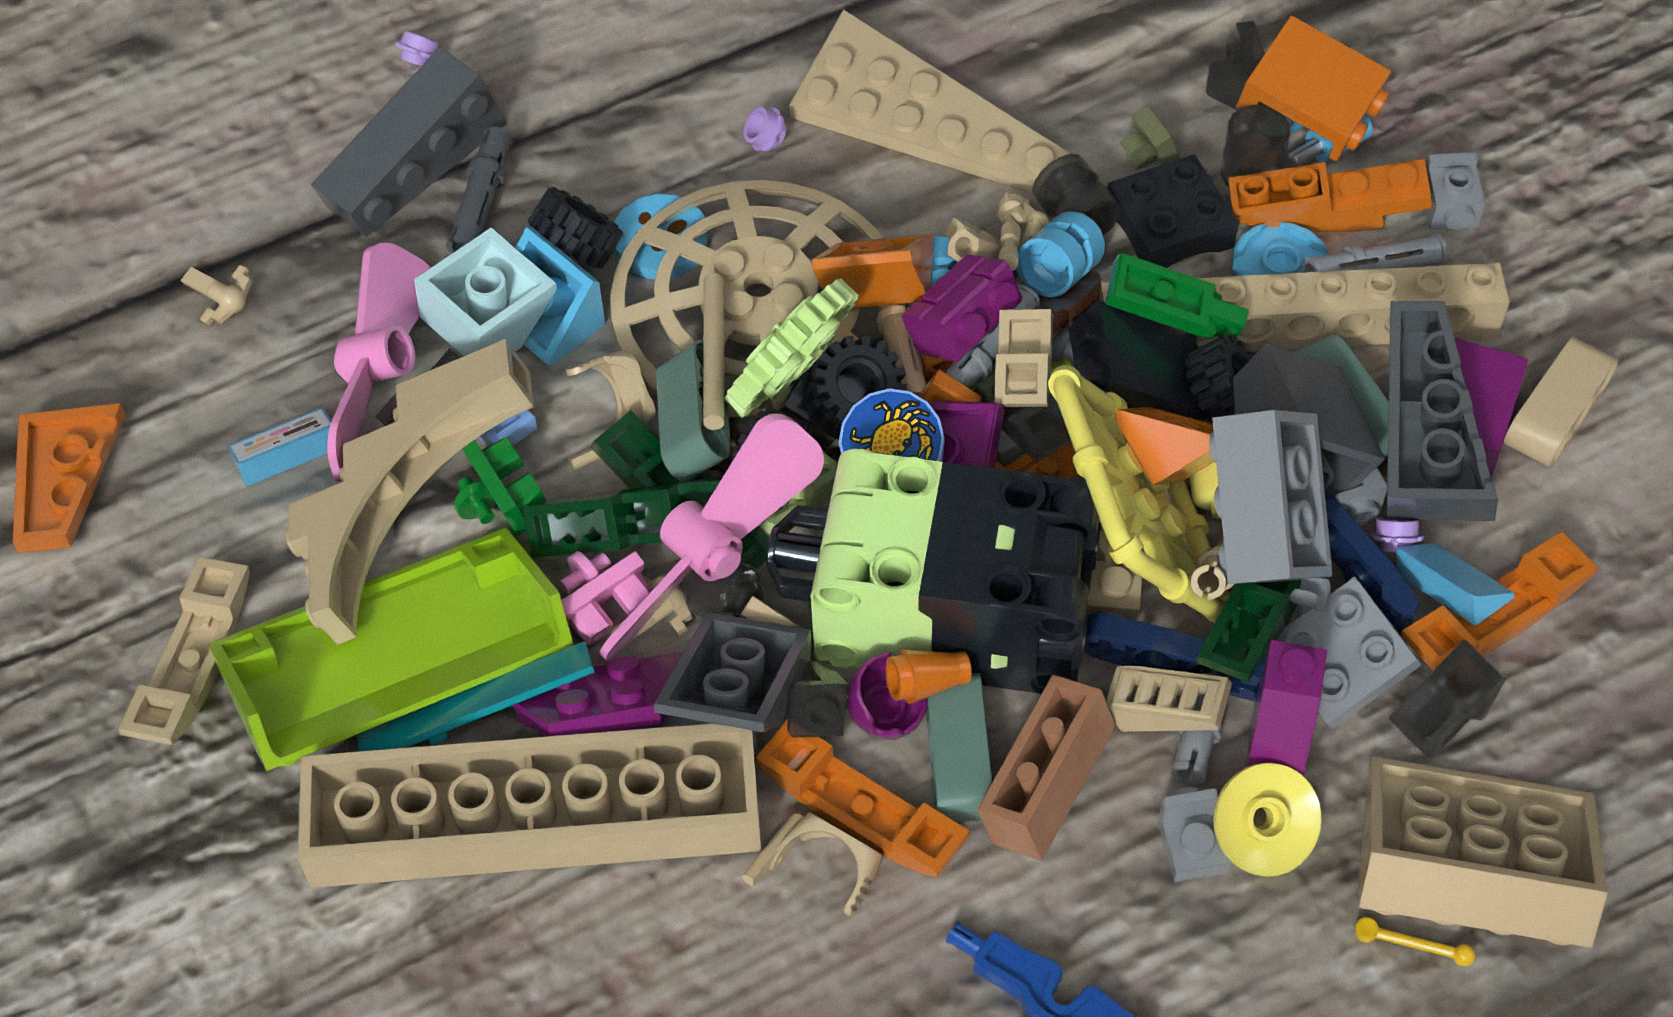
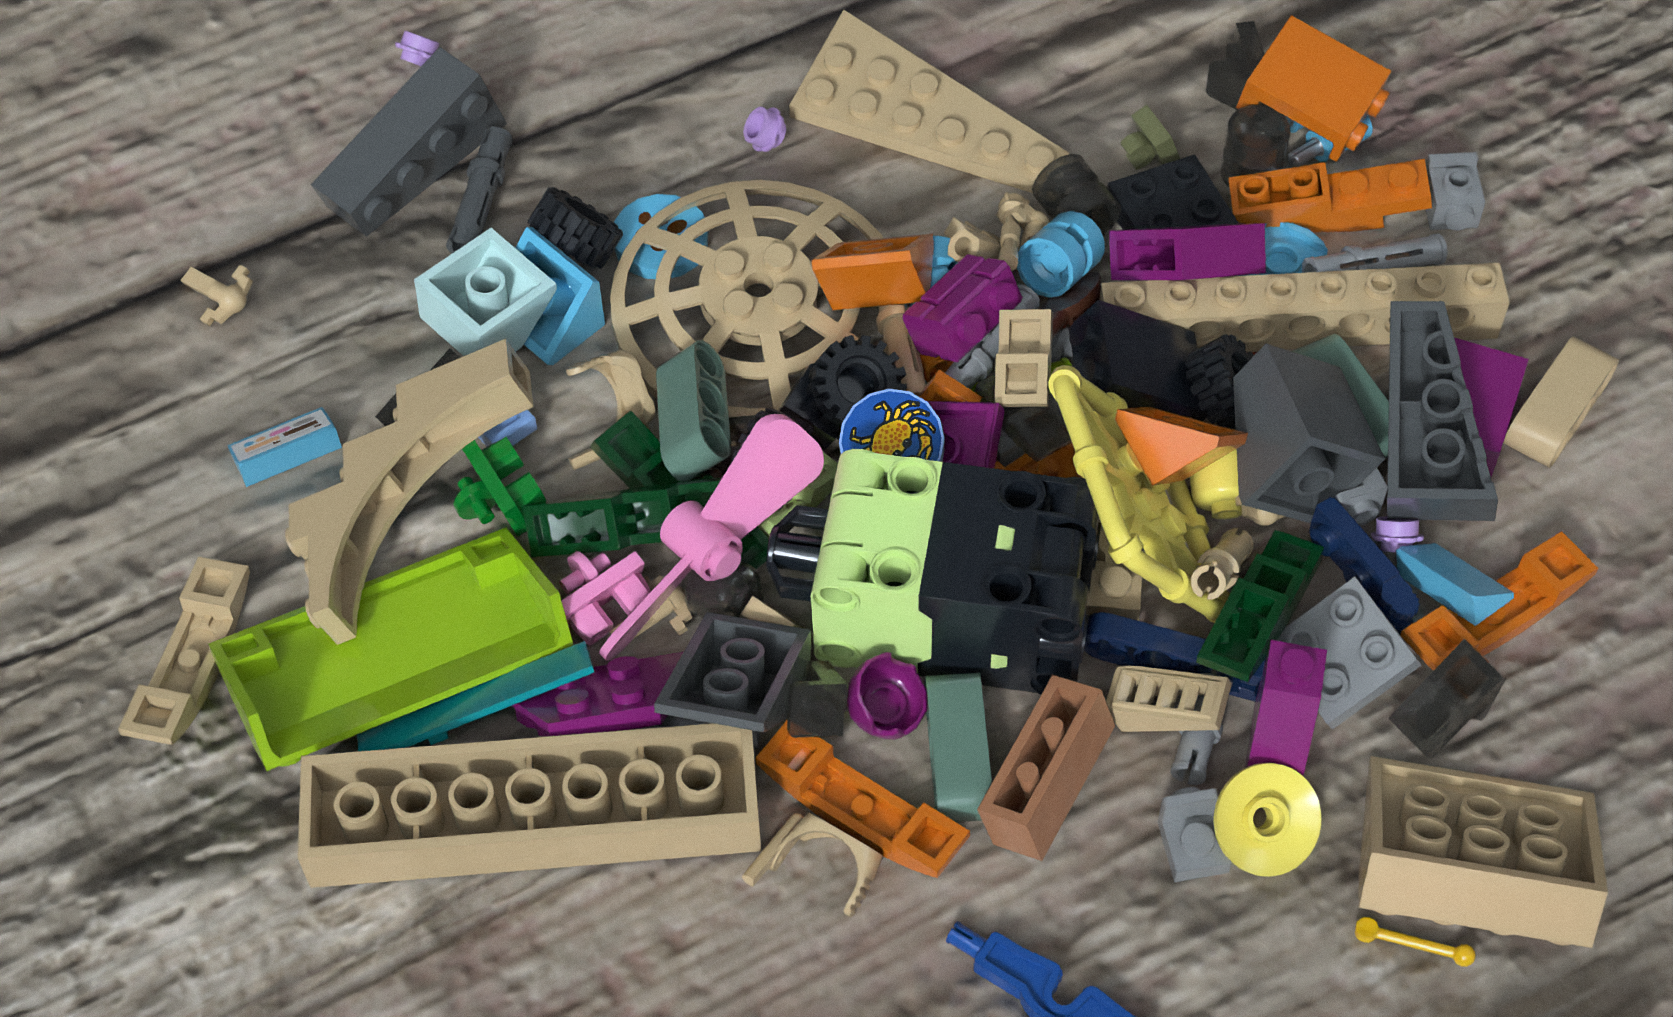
(58, 472): orange wing -> none
(380, 342): bright pink piece -> none
(713, 352): tan bar -> none
(791, 347): yellowish green gear -> none
(922, 674): orange cone -> none
(1172, 298): green hinge -> none
(1187, 252): none -> magenta slope
(1270, 497): light grey brick -> none
(1312, 594): light grey hand -> none

